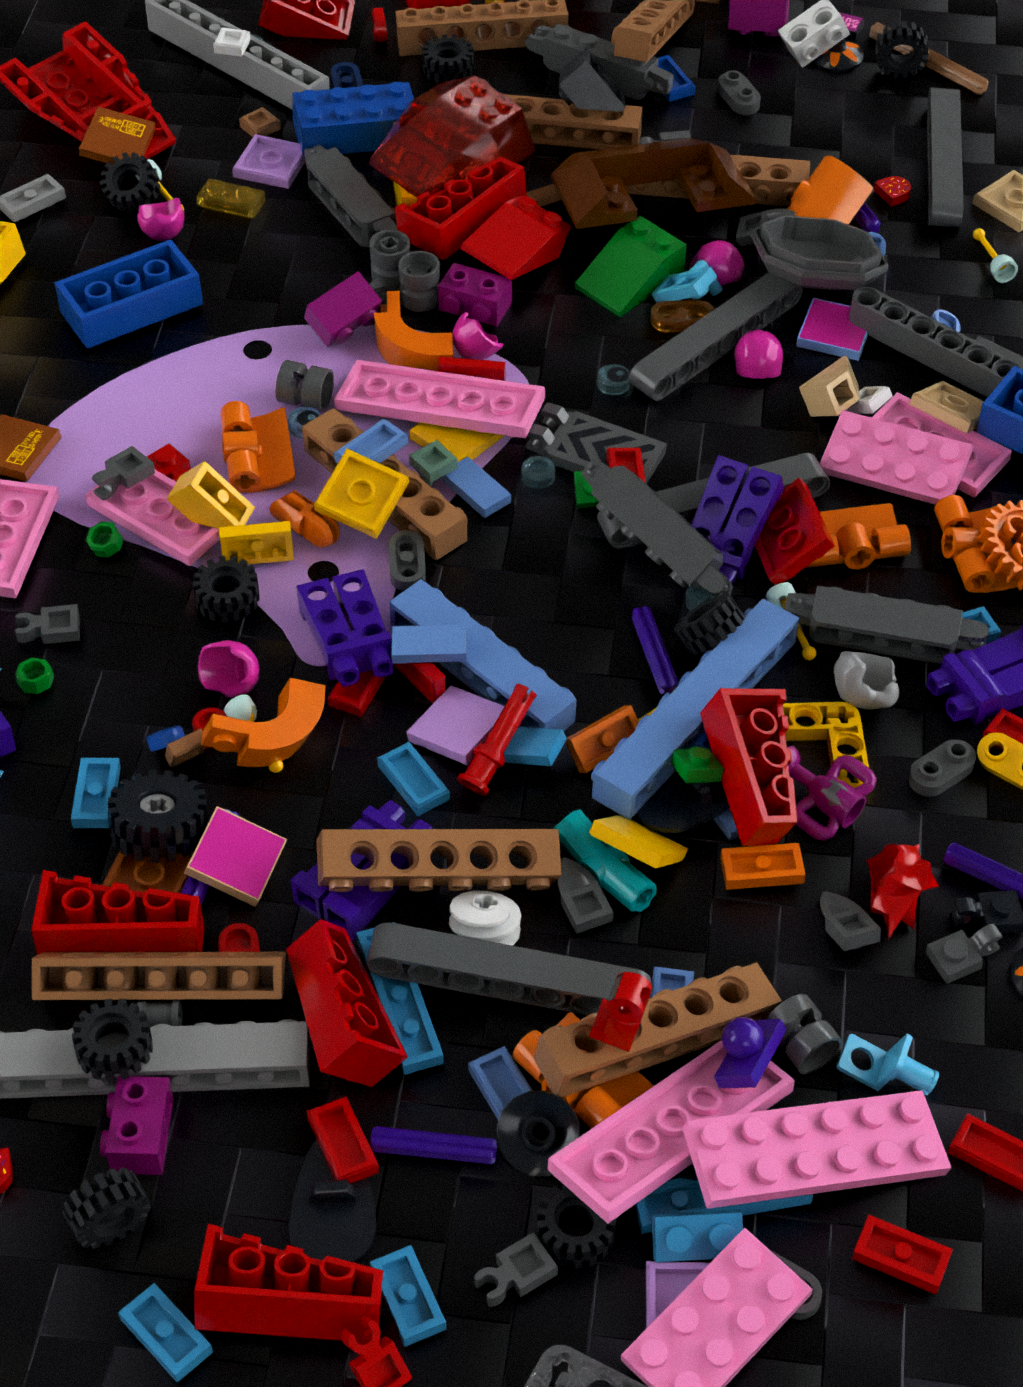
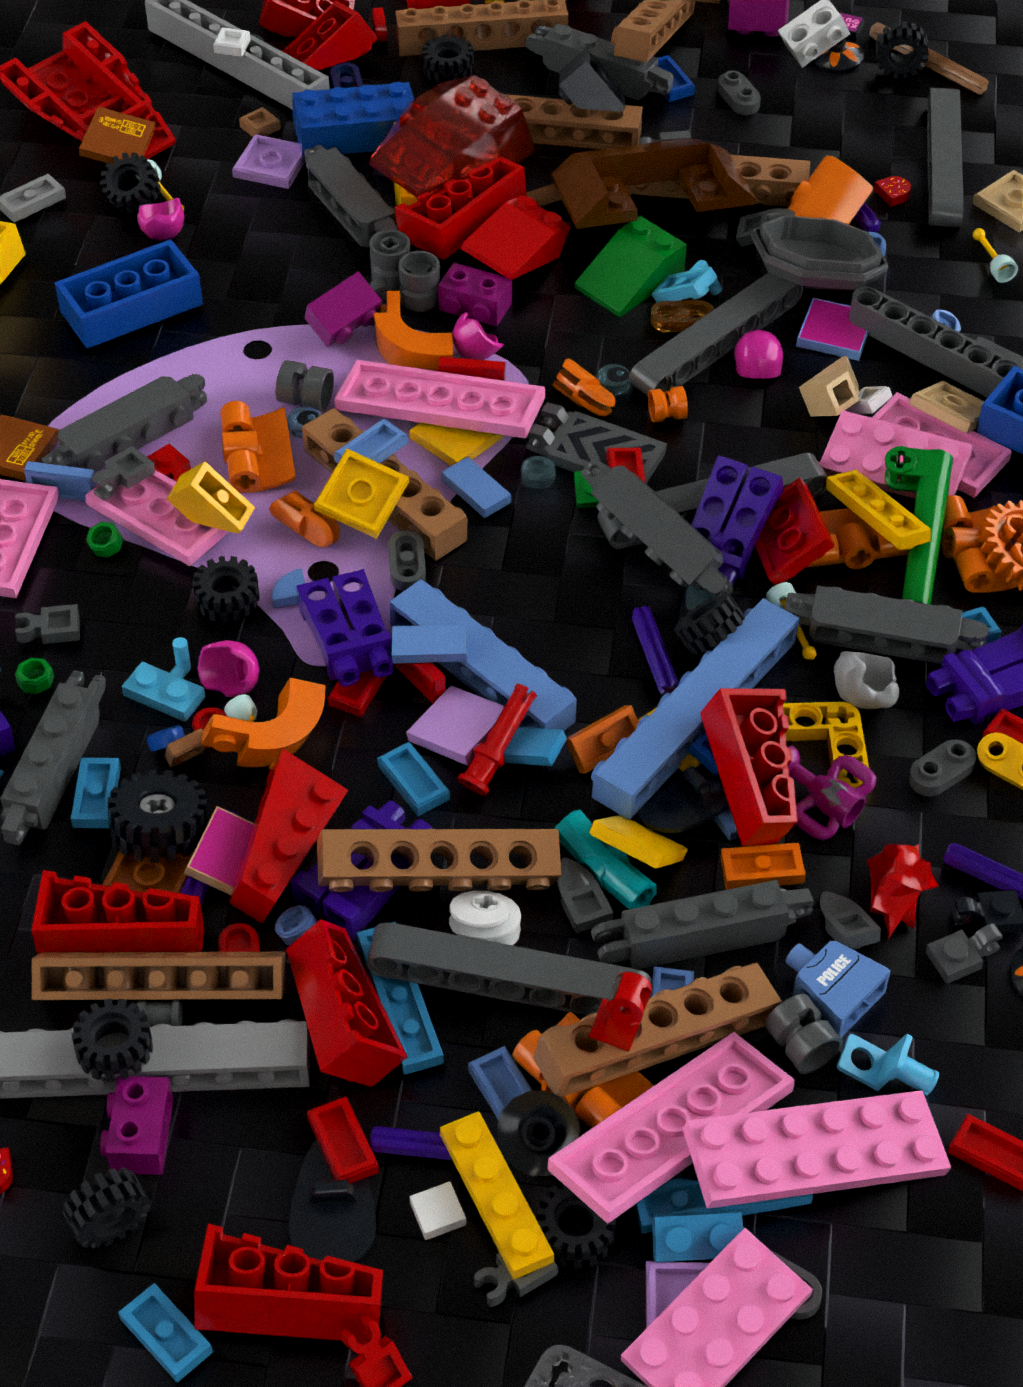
(51, 757): none -> dark grey hinge
(71, 481): none -> medium blue tile
(129, 422): none -> dark grey hinge
(166, 690): none -> medium azure plate
(231, 198): clear yellow plate -> none
(258, 542): yellow bracket -> none
(285, 589): none -> medium blue tile
(287, 825): none -> red wedge
(294, 923): none -> medium blue tile
(332, 38): none -> red slope
(409, 1296): dark azure plate -> none
(433, 462): sand green tile -> none
(437, 1210): none -> white tile
(497, 1195): none -> yellow plate
(584, 389): none -> orange arm
(667, 404): none -> orange wheel
(697, 765): green plate -> none
(701, 925): none -> dark grey hinge
(723, 259): dark pink hair -> none
(749, 1051): dark purple tile -> none
(838, 982): none -> medium blue torso
(878, 509): none -> yellow plate
(902, 1254): red plate -> none
(929, 476): none -> green axle

